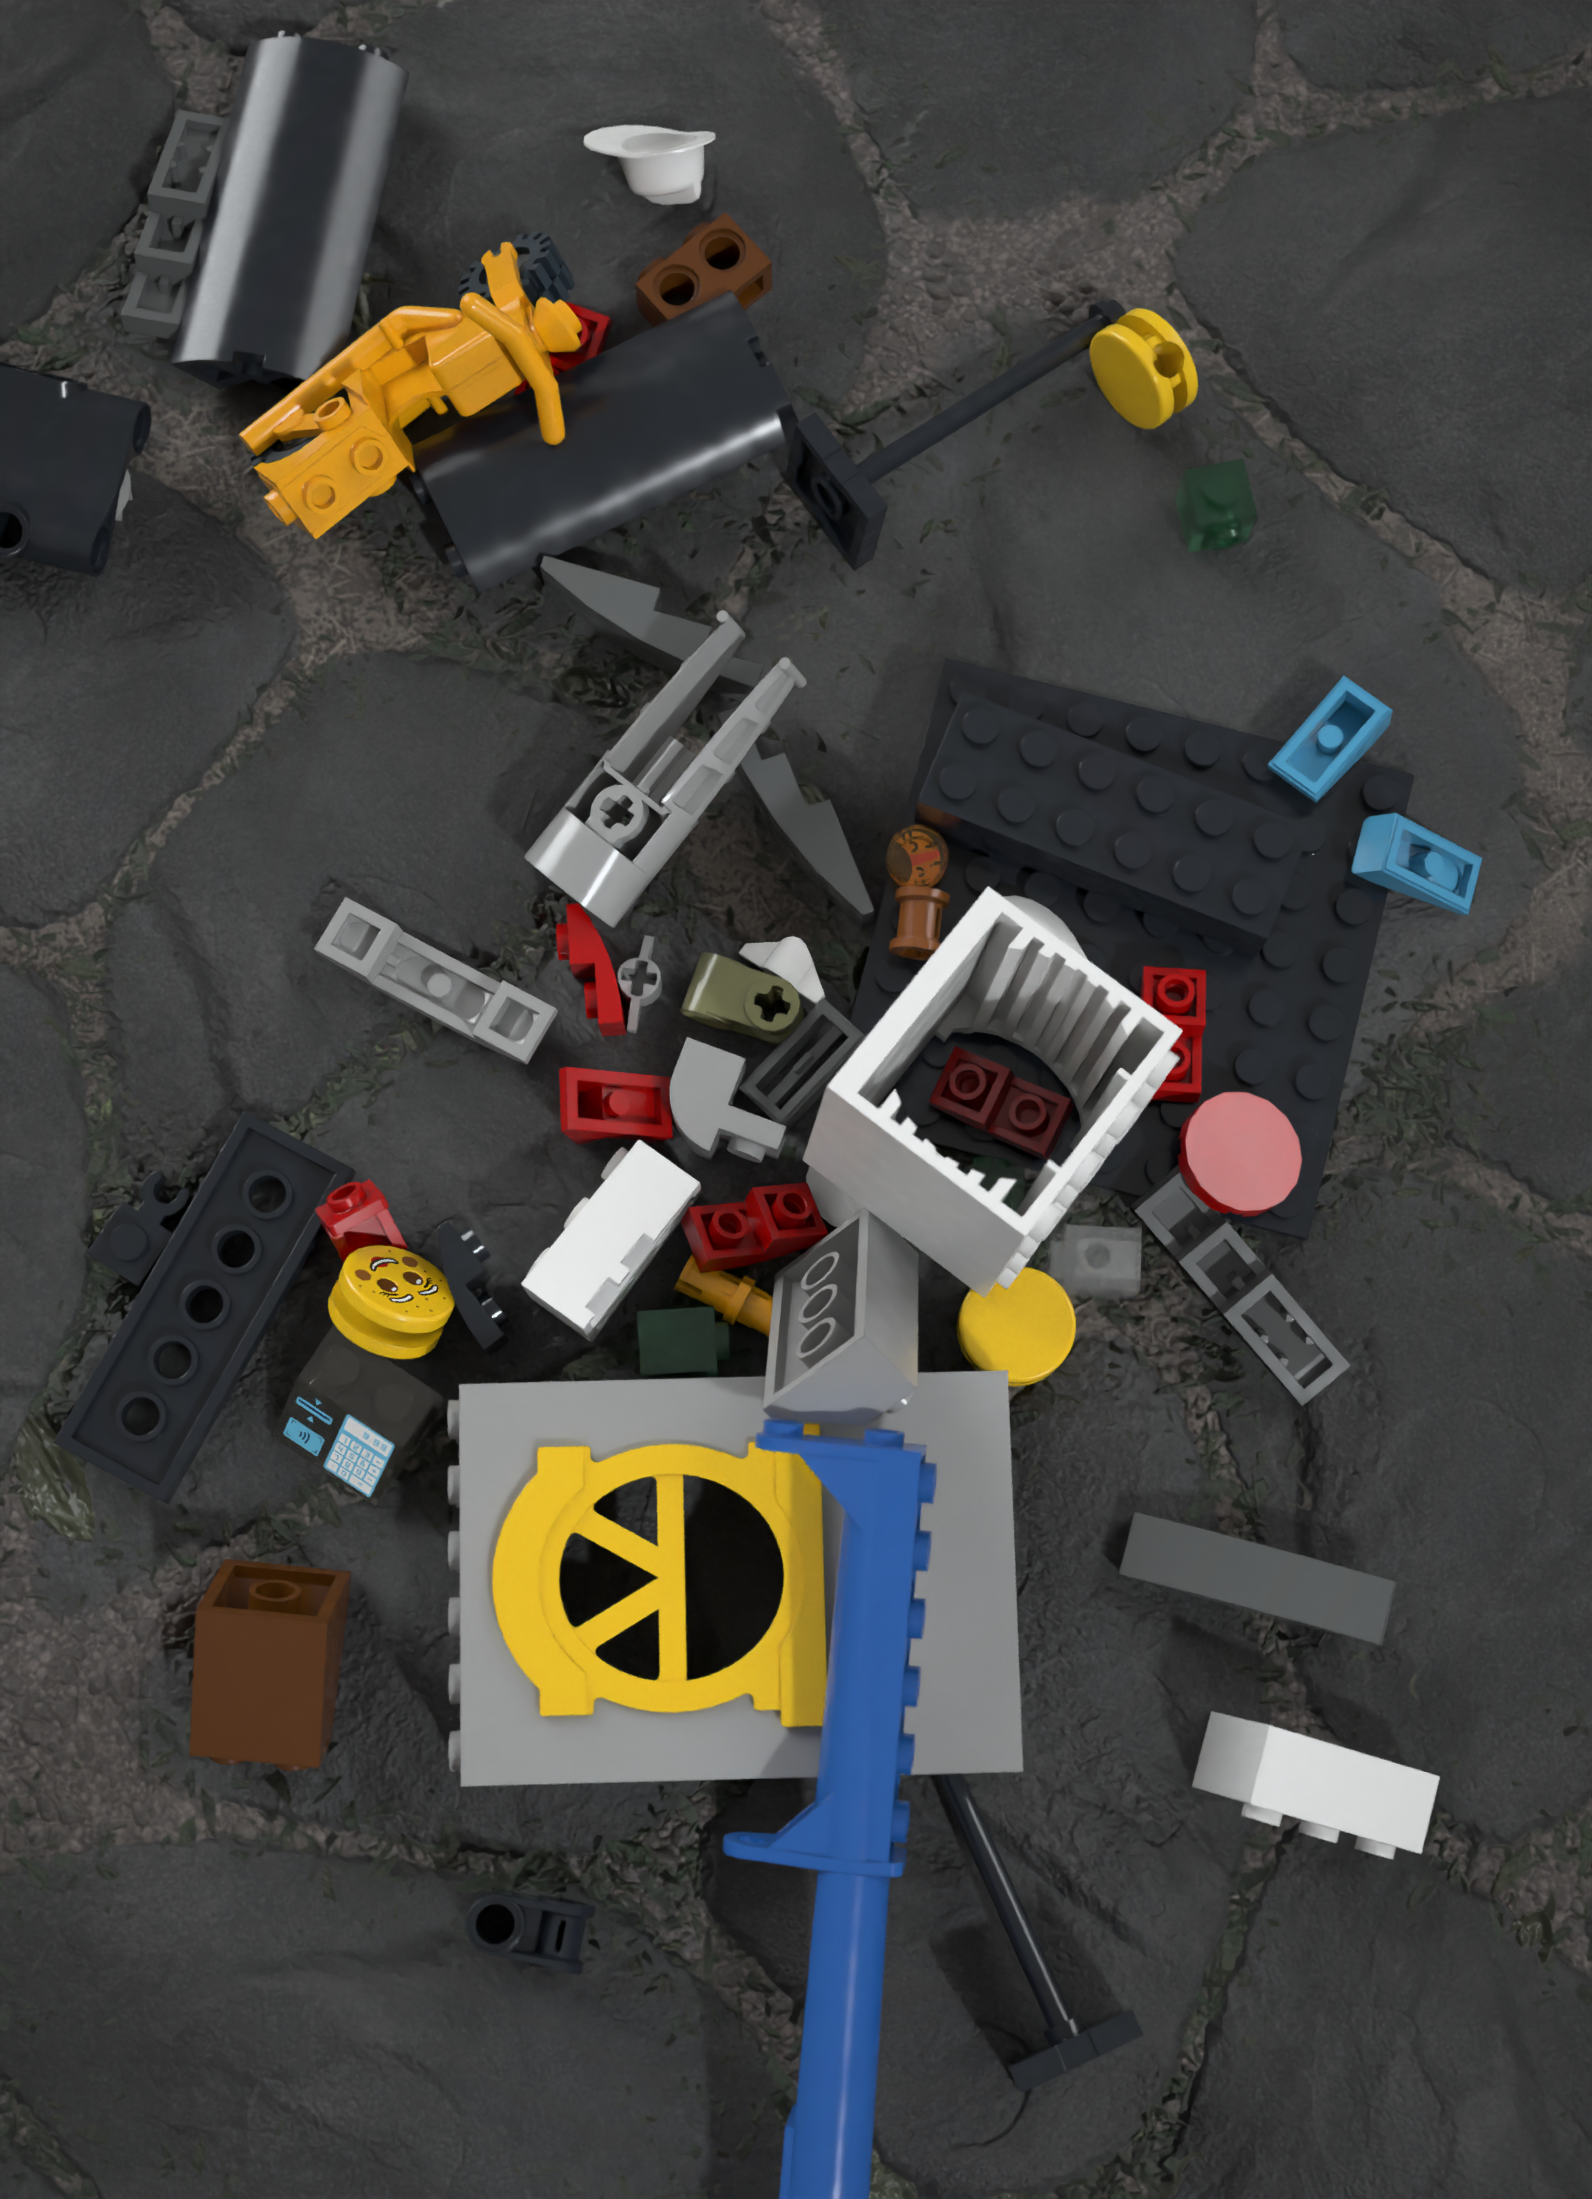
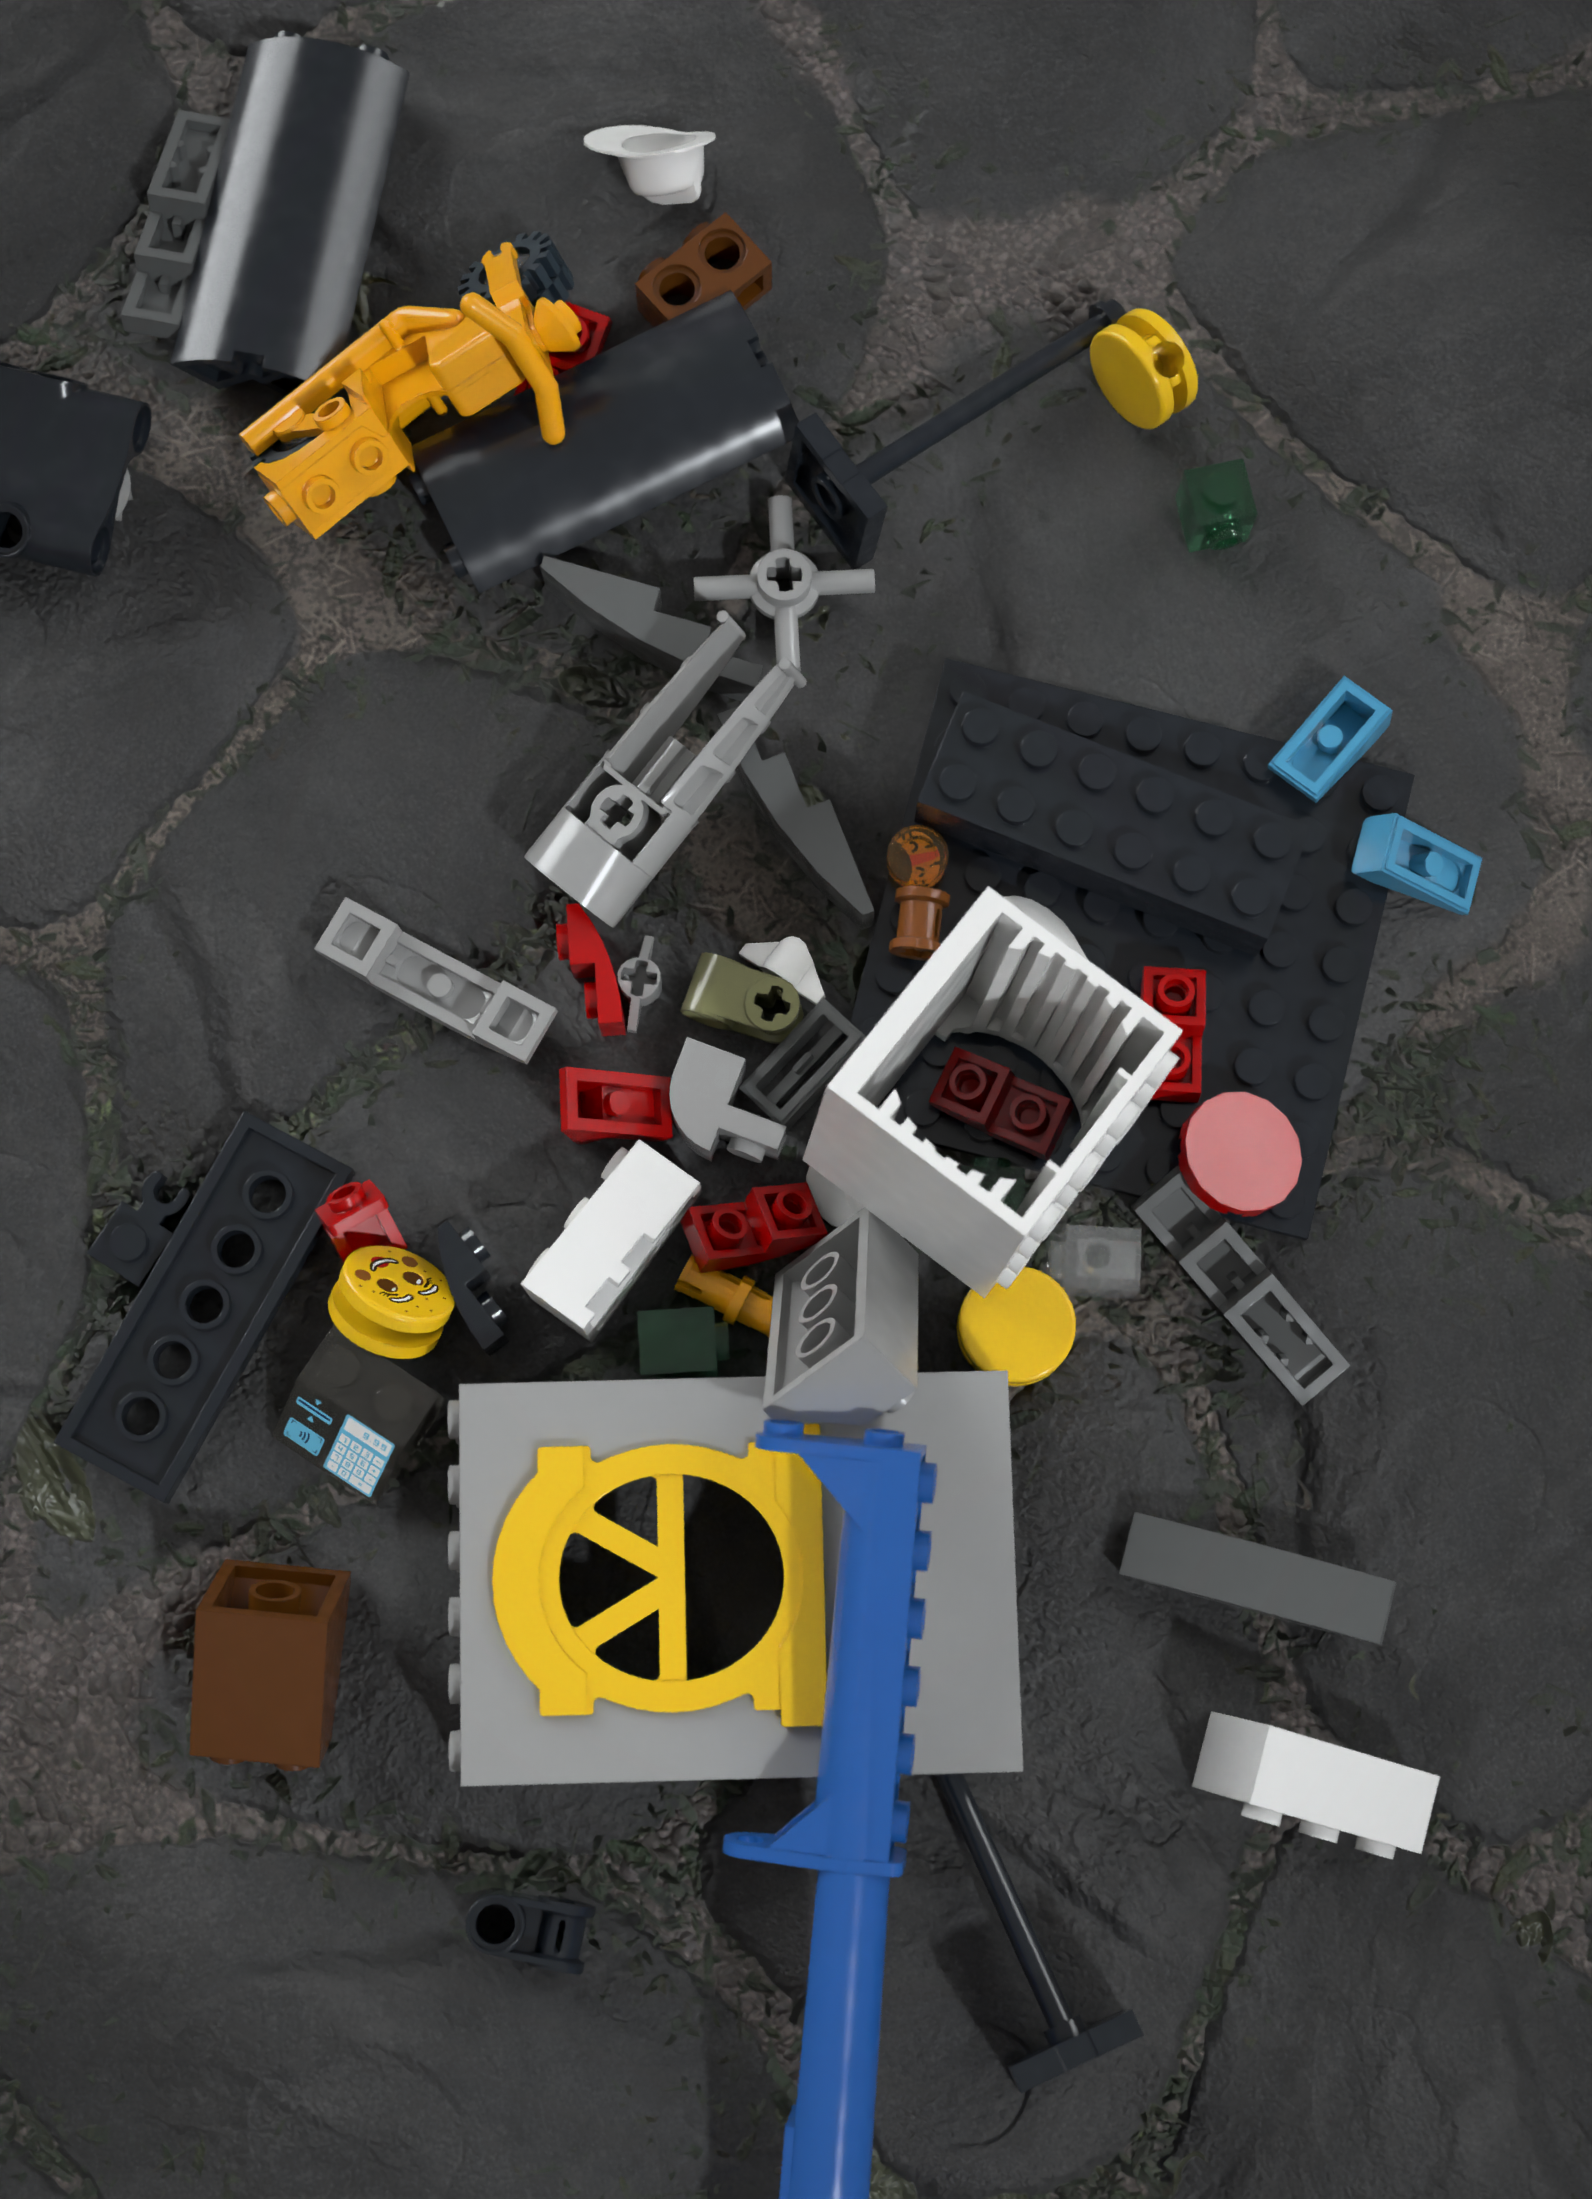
(784, 563): none -> light grey bar

